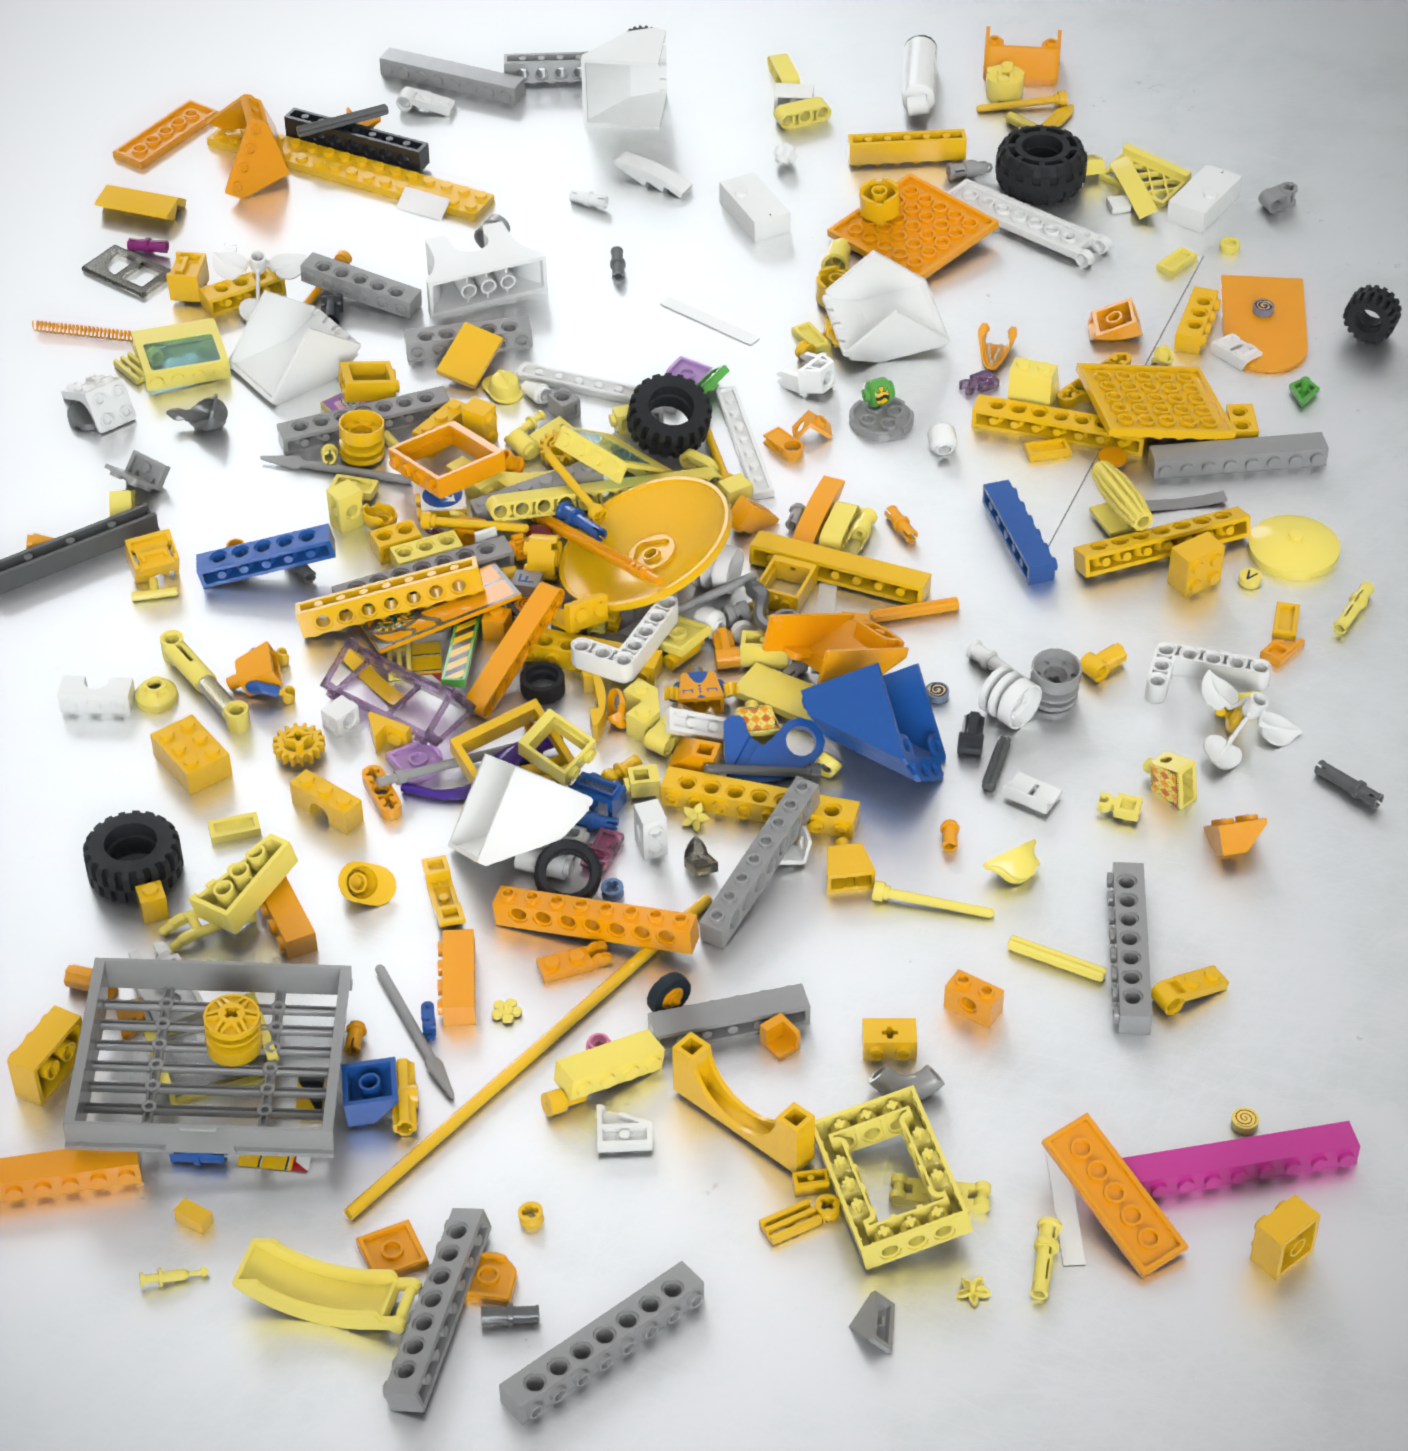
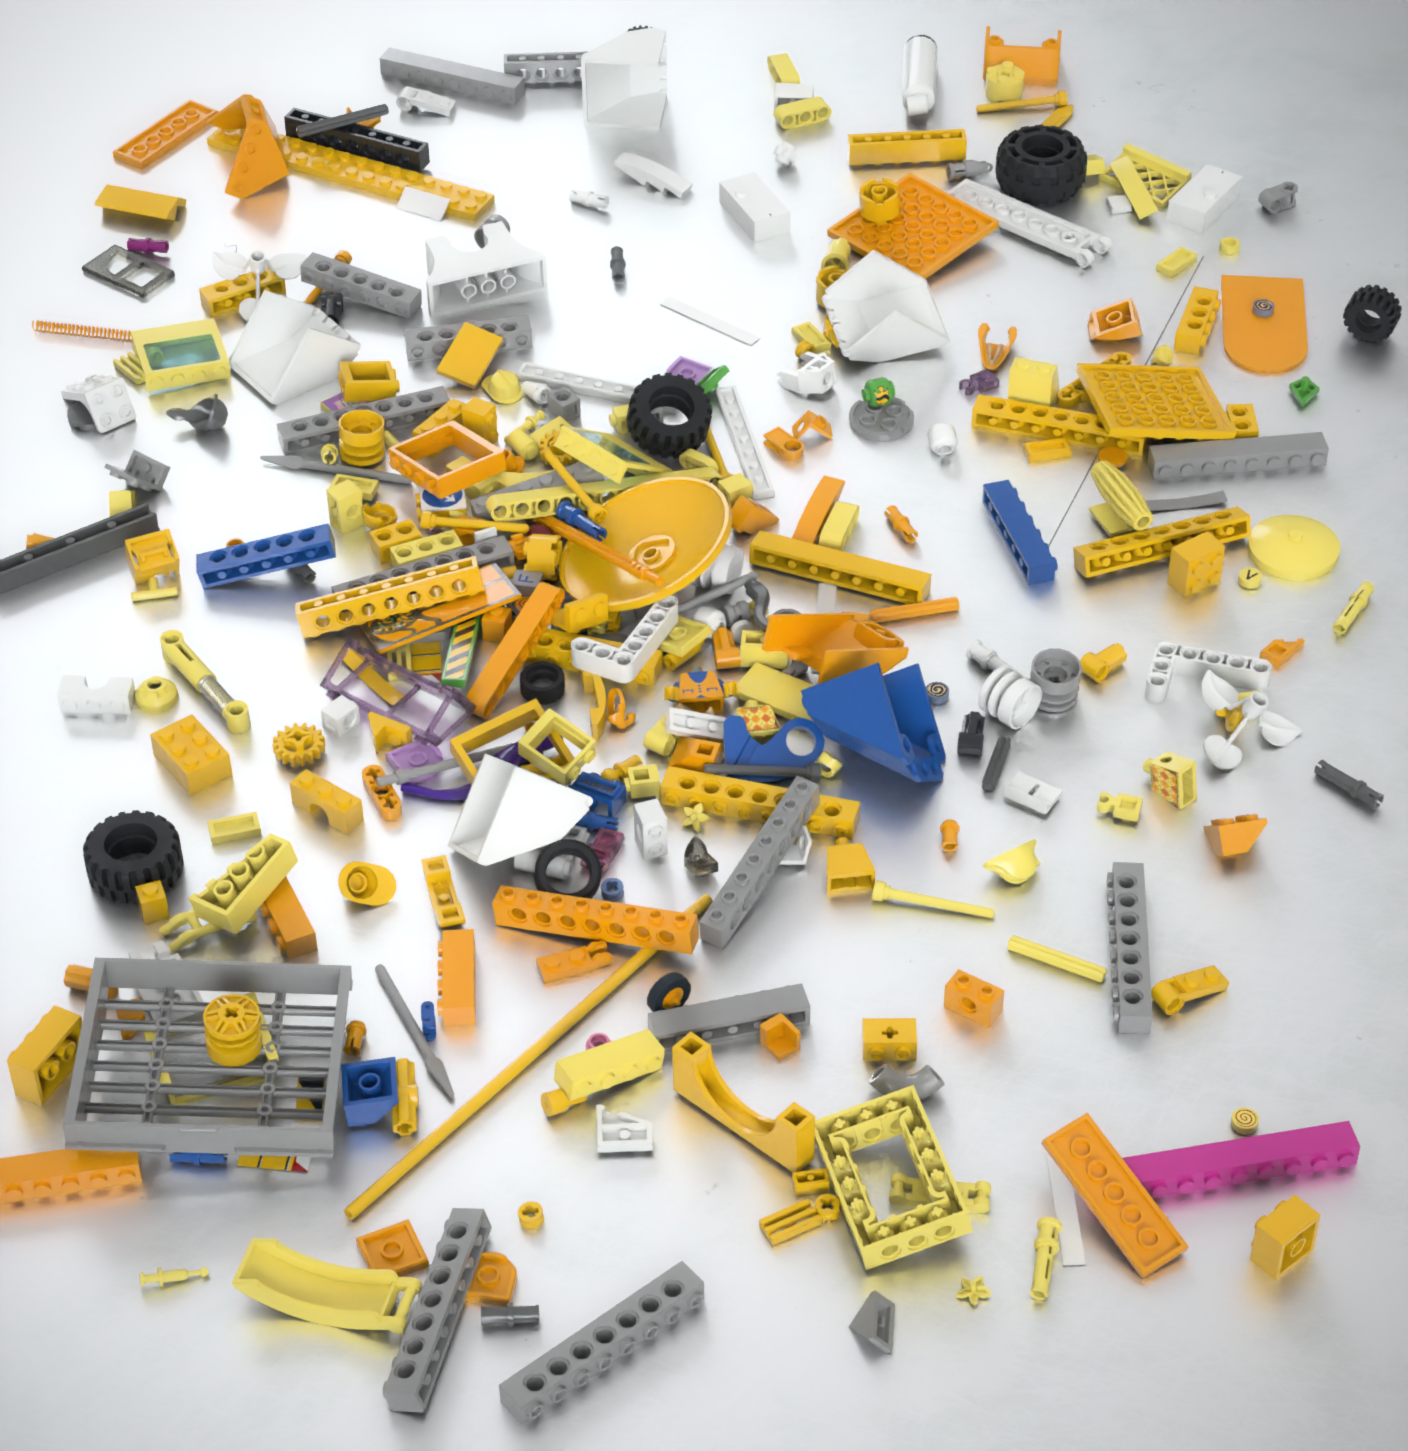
(187, 276): yellow piece -> none
(193, 1216): yellow piece -> none
(260, 673): light orange torso -> none
(506, 1010): light yellow plant -> none
(641, 708): light yellow brick -> none
(781, 568): yellow window -> none
(796, 511): light grey pin -> none
(862, 527): light yellow piece -> none
(1017, 120): light yellow axle -> none
(1234, 351): white piece -> none
(1286, 621): yellow tile -> none

